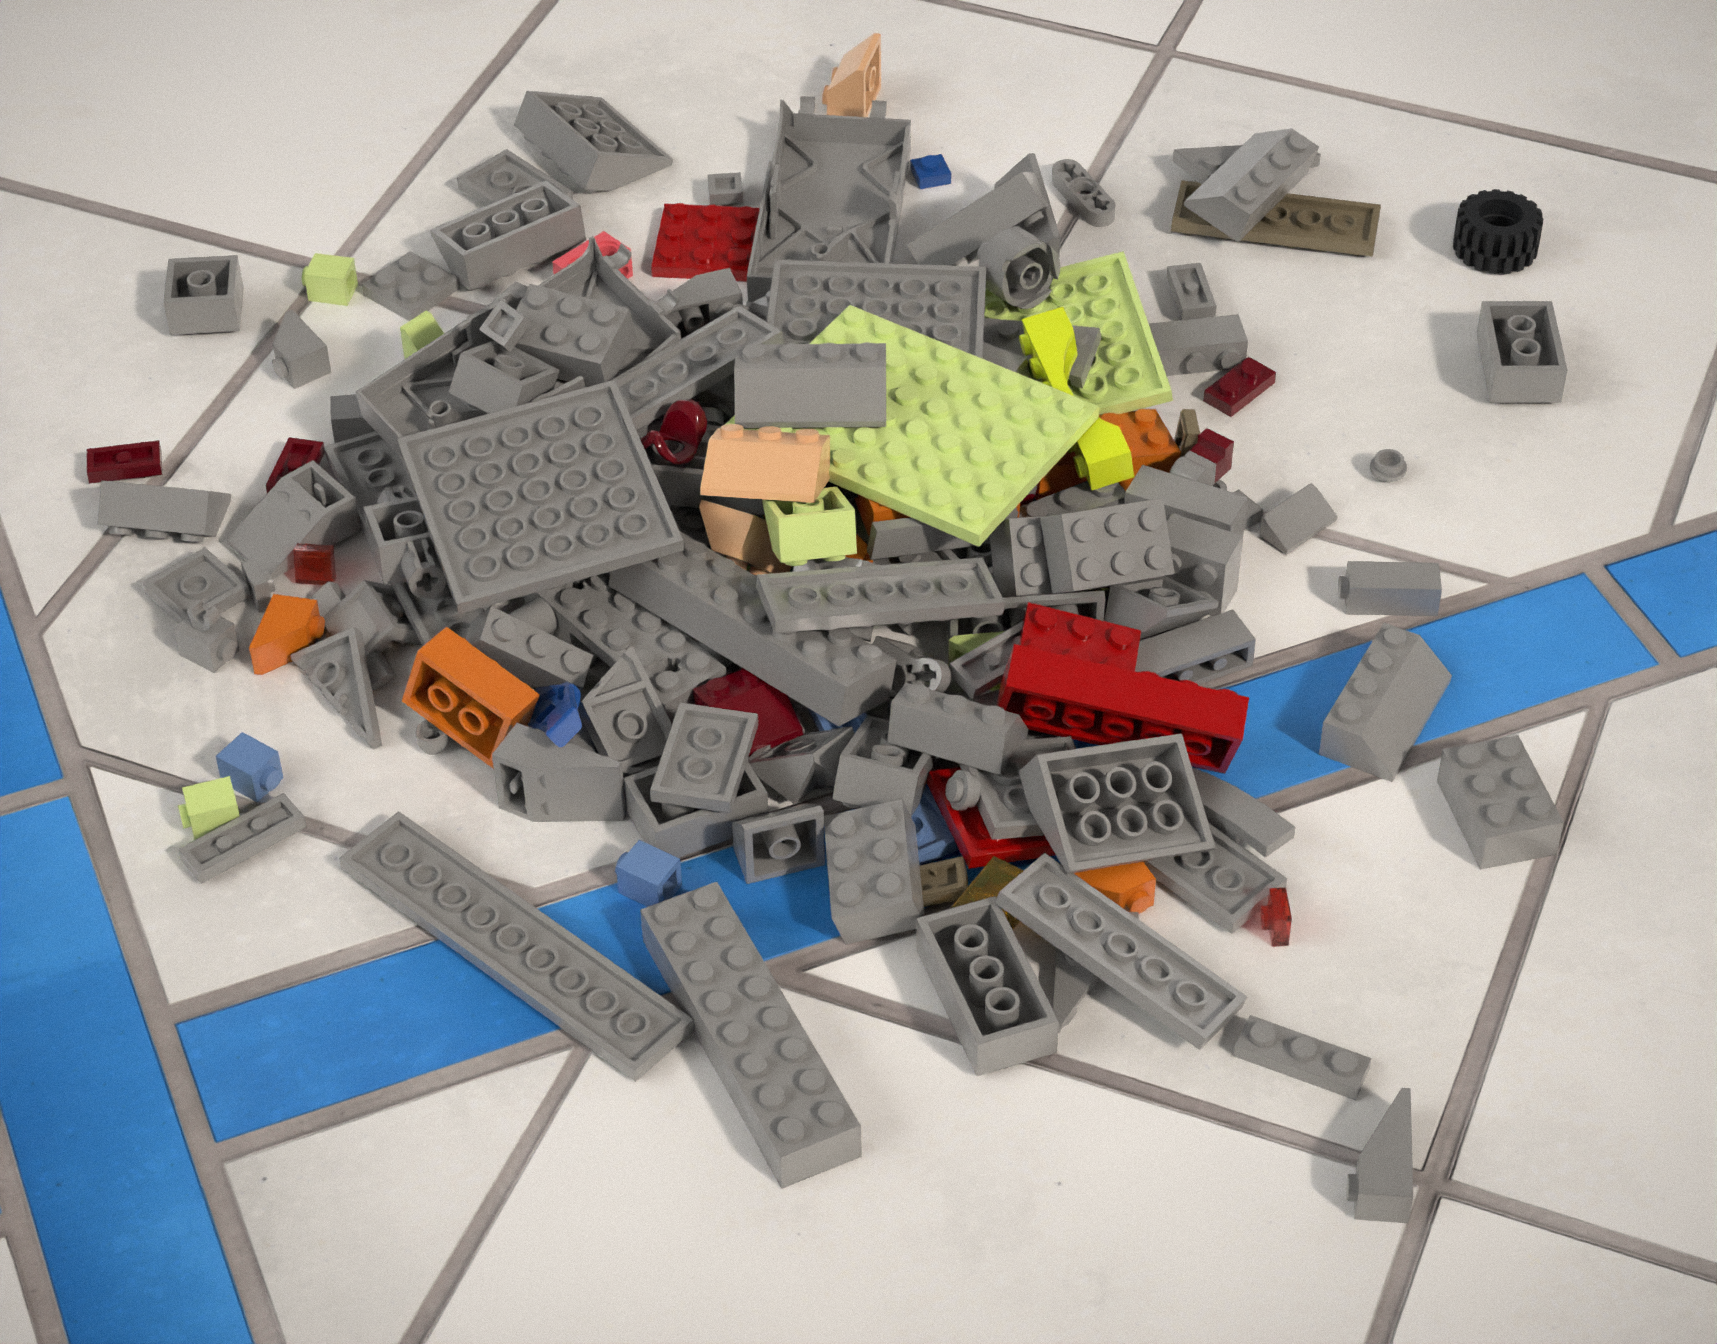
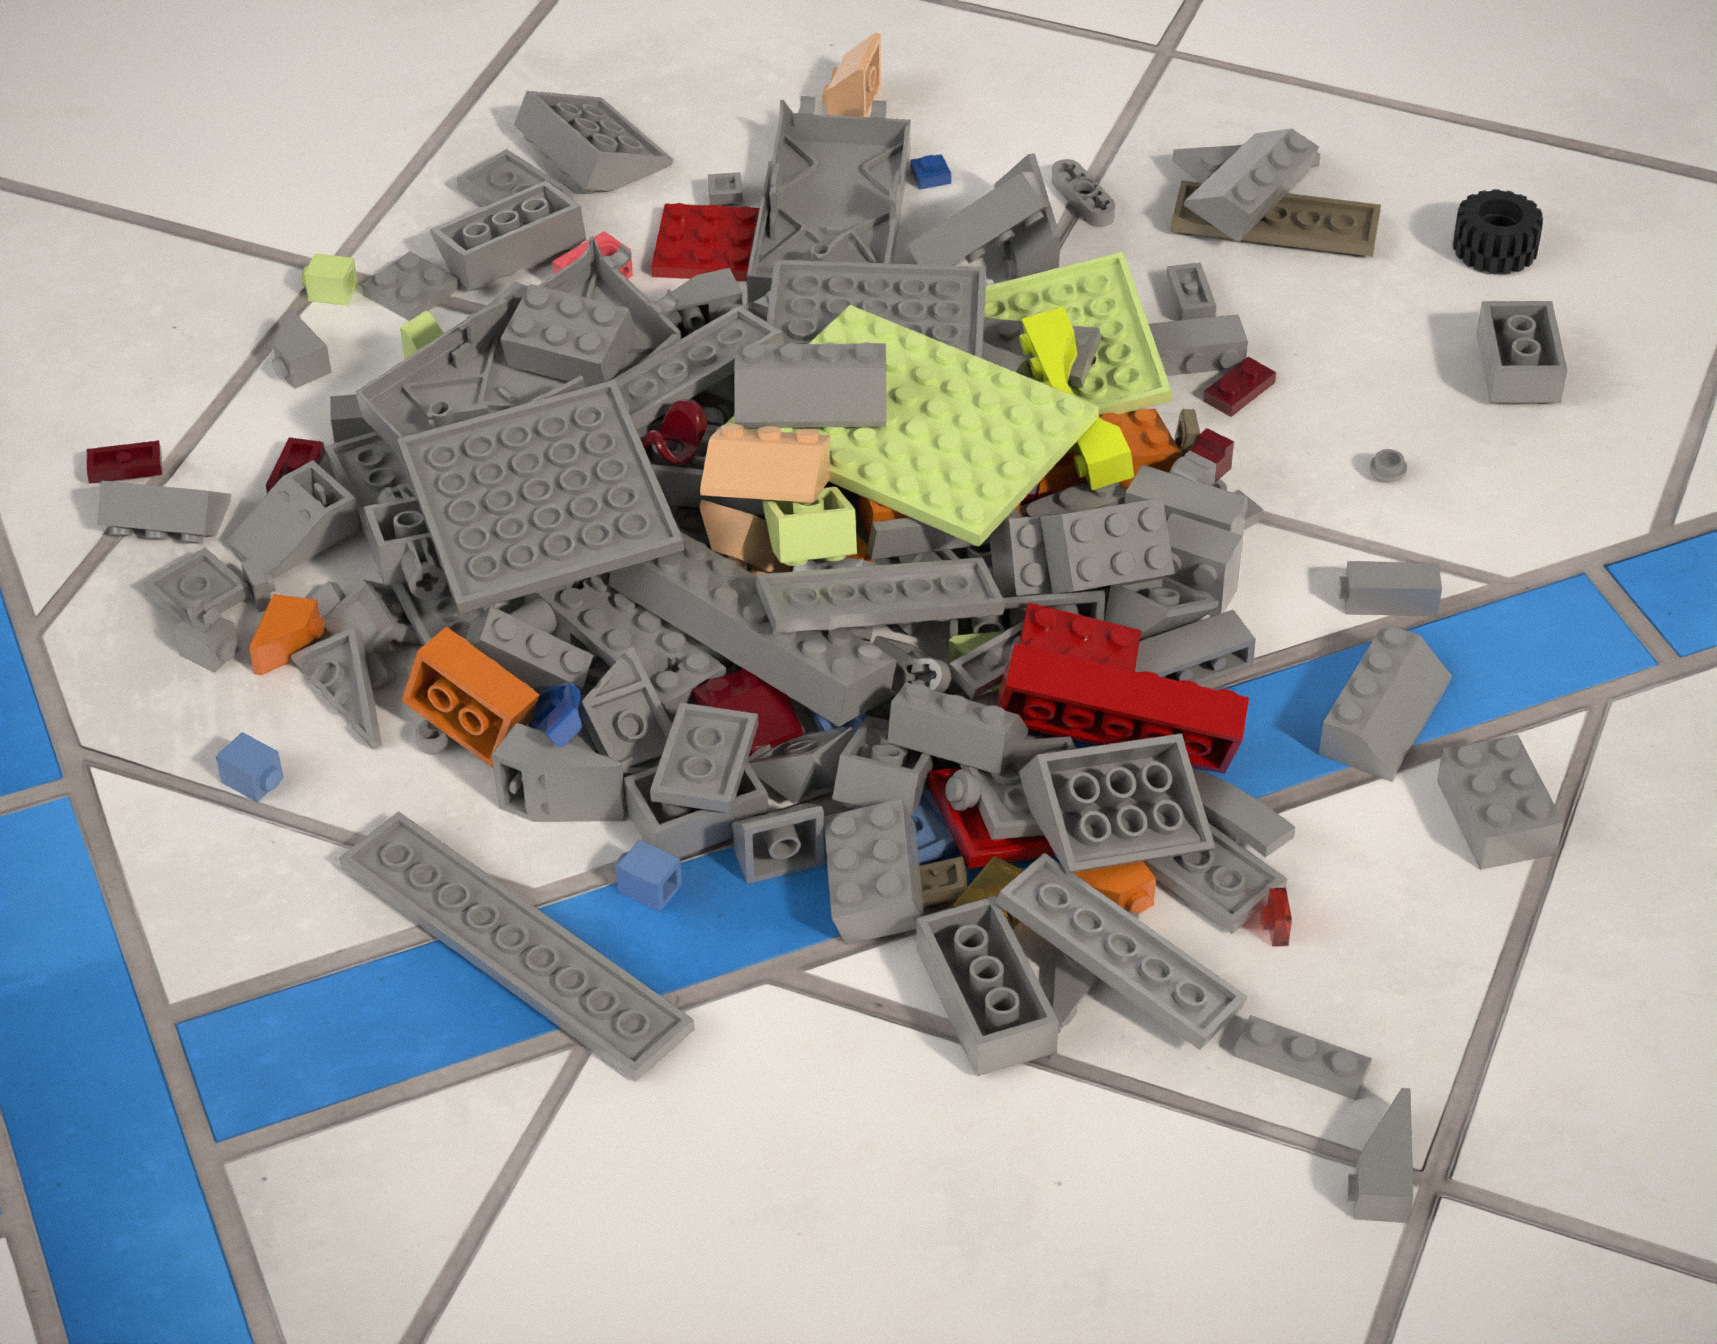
(203, 295): light grey brick -> none
(208, 806): yellowish green brick -> none
(242, 838): light grey plate -> none
(314, 564): clear red plate -> none
(500, 379): light grey brick -> none
(505, 325): light grey plate -> none
(751, 1035): light grey brick -> none
(1019, 267): light grey brick -> none
(1297, 519): light grey slope -> none

